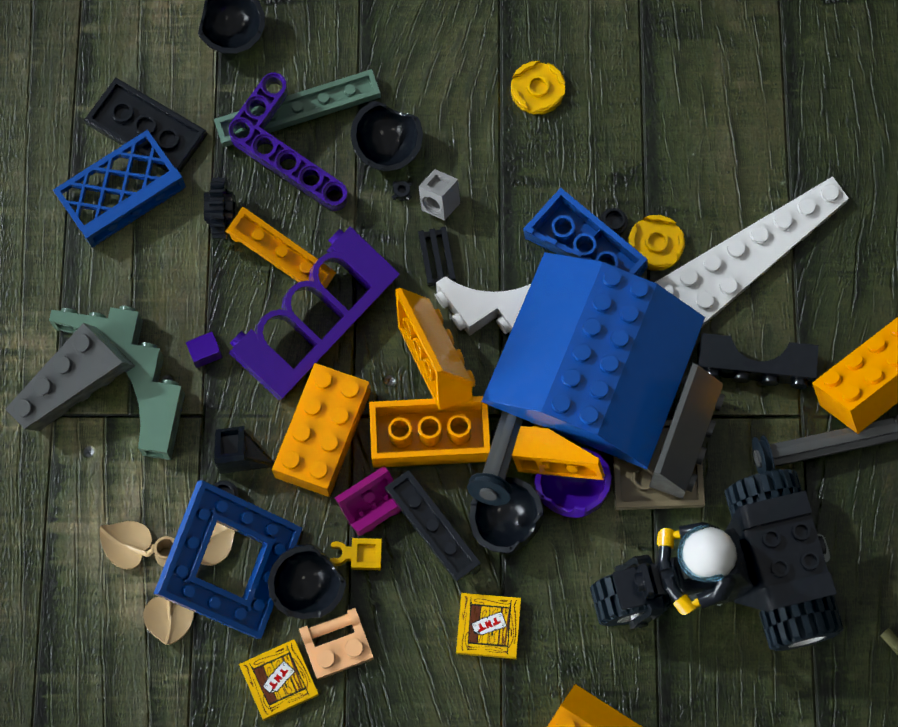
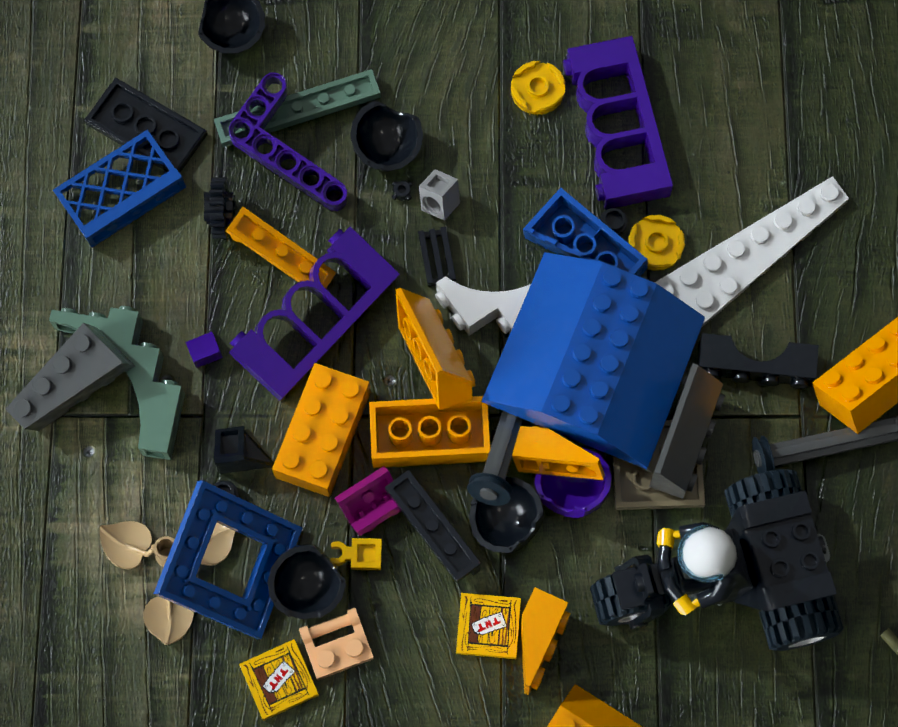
(540, 623): none -> light orange slope
(635, 183): none -> dark purple fence

